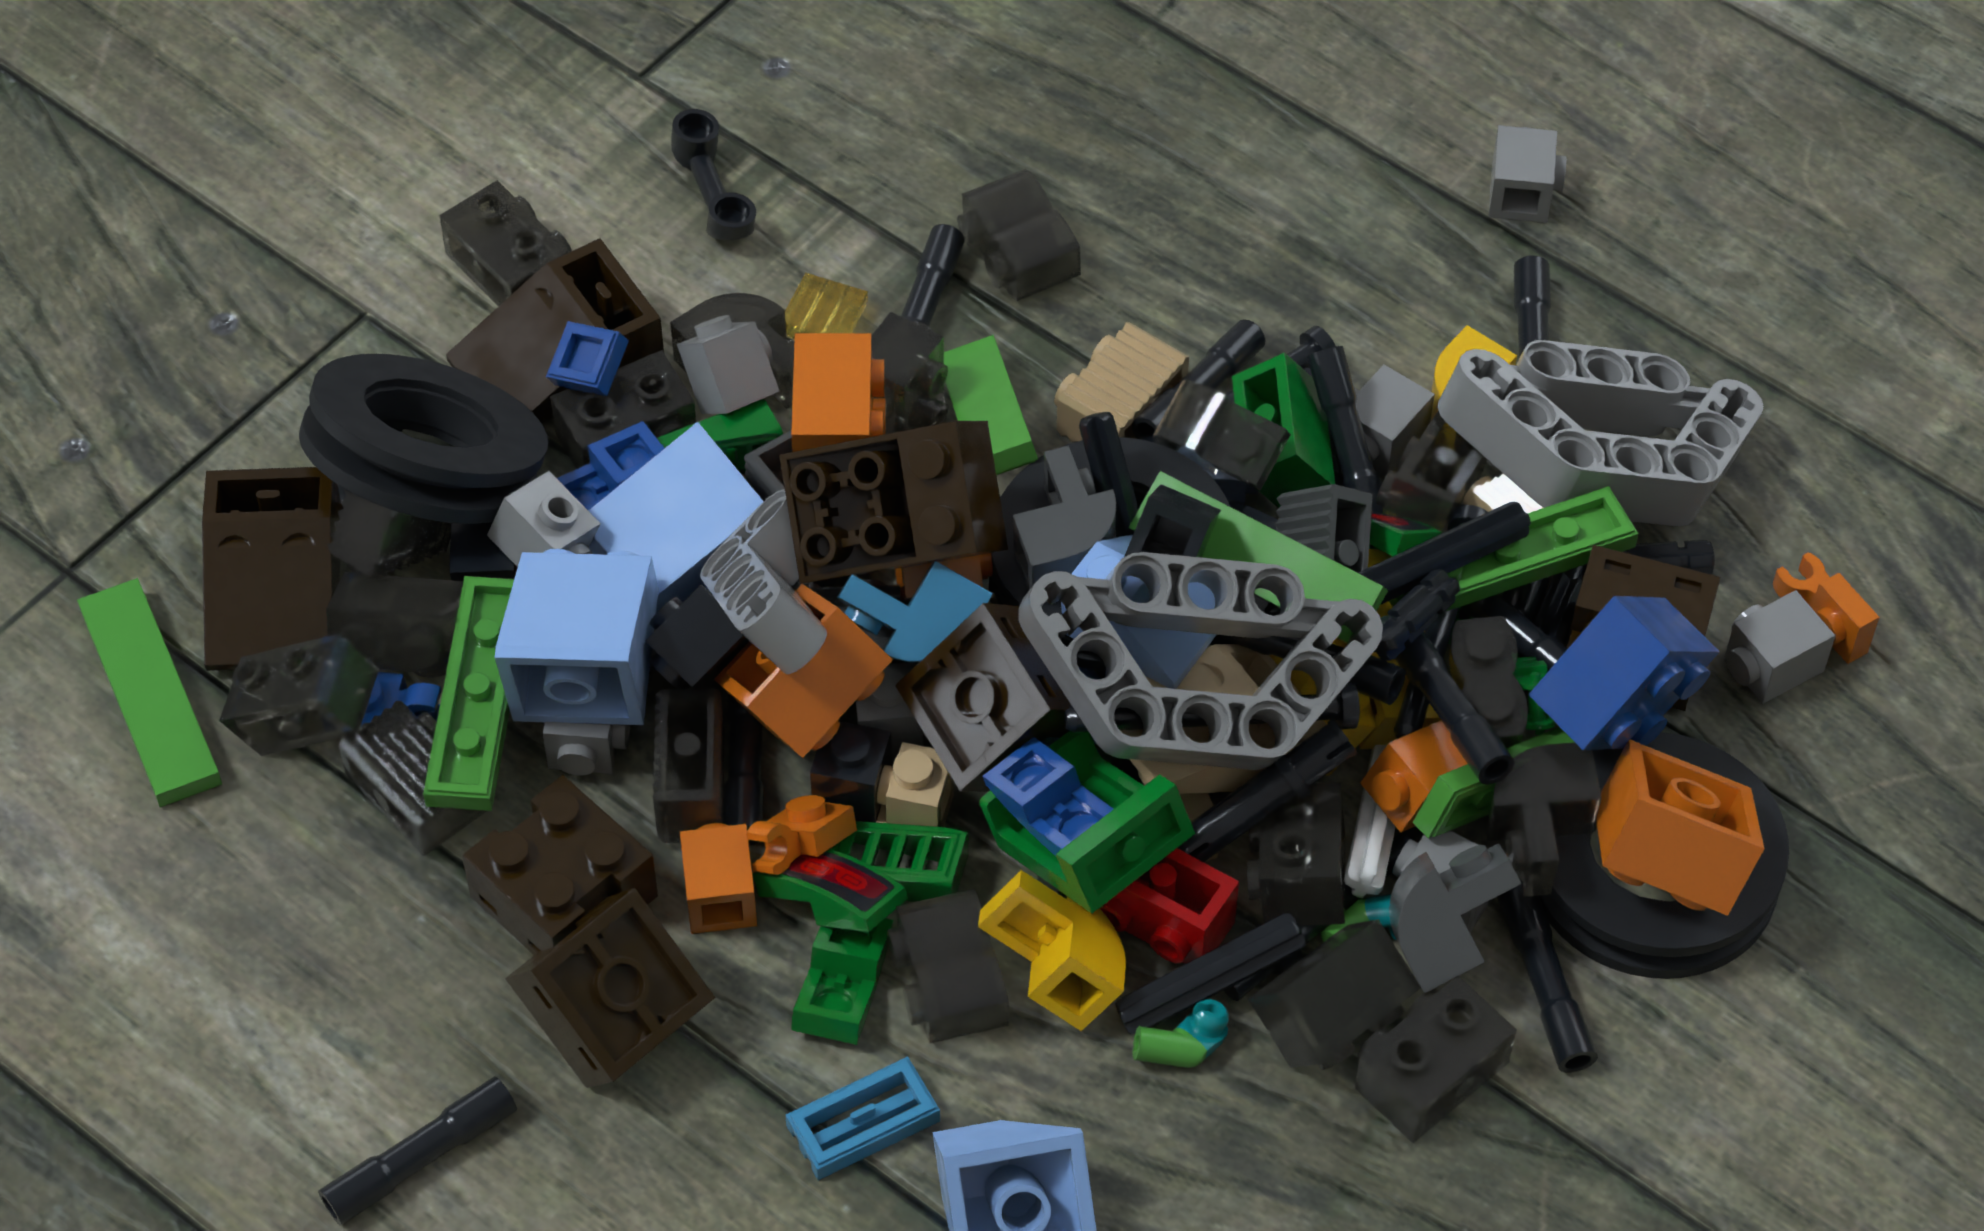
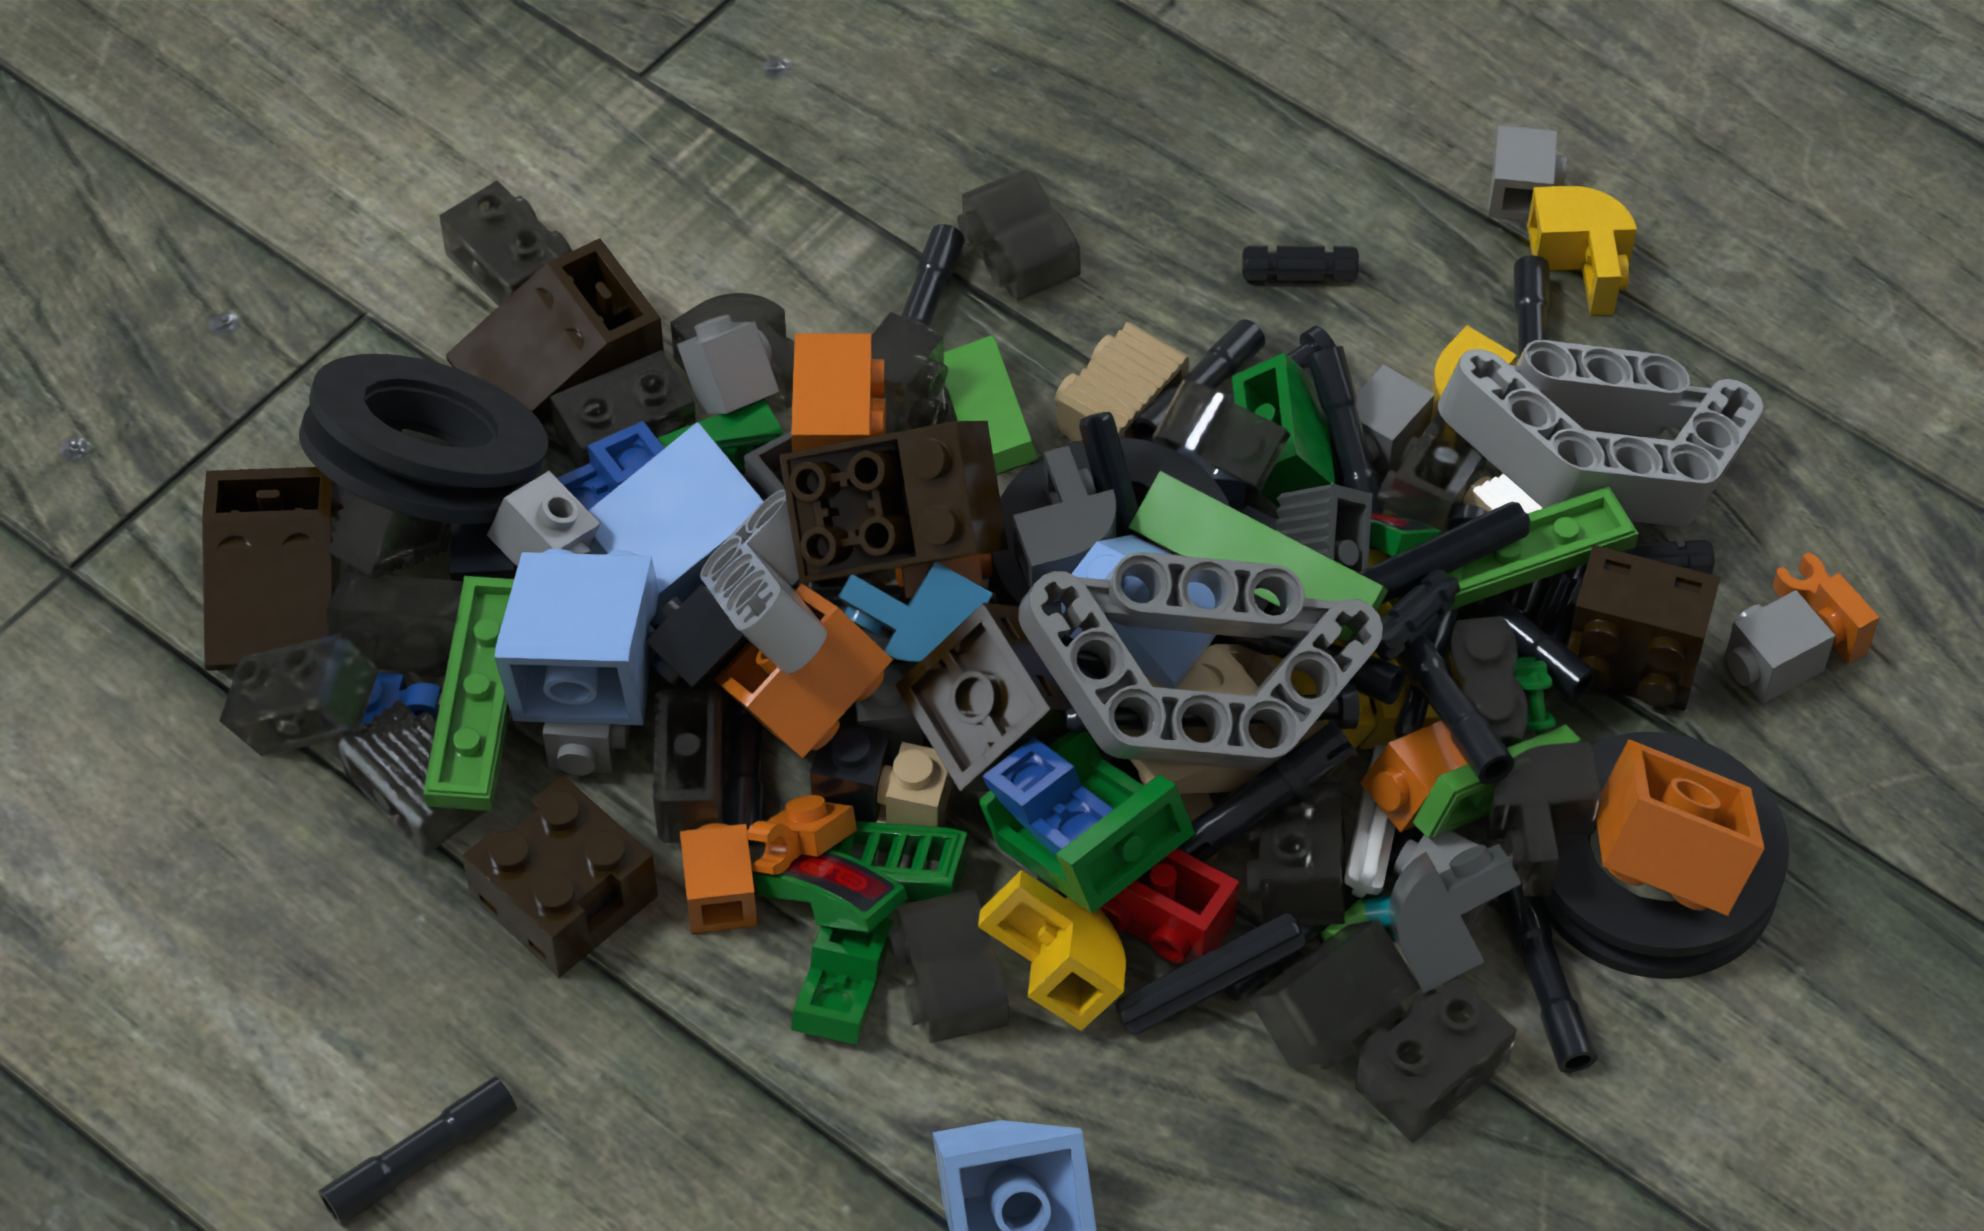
(149, 692): bright green tile -> none
(587, 358): blue tile -> none
(611, 989): dark brown piece -> none
(695, 147): black bar -> none
(824, 307): clear yellow piece -> none
(874, 1139): dark azure tile -> none
(1173, 524): black brick -> none
(1189, 1042): arm -> none
(1300, 263): none -> black axle
(1586, 233): none -> yellow brick
(1625, 673): blue brick -> none

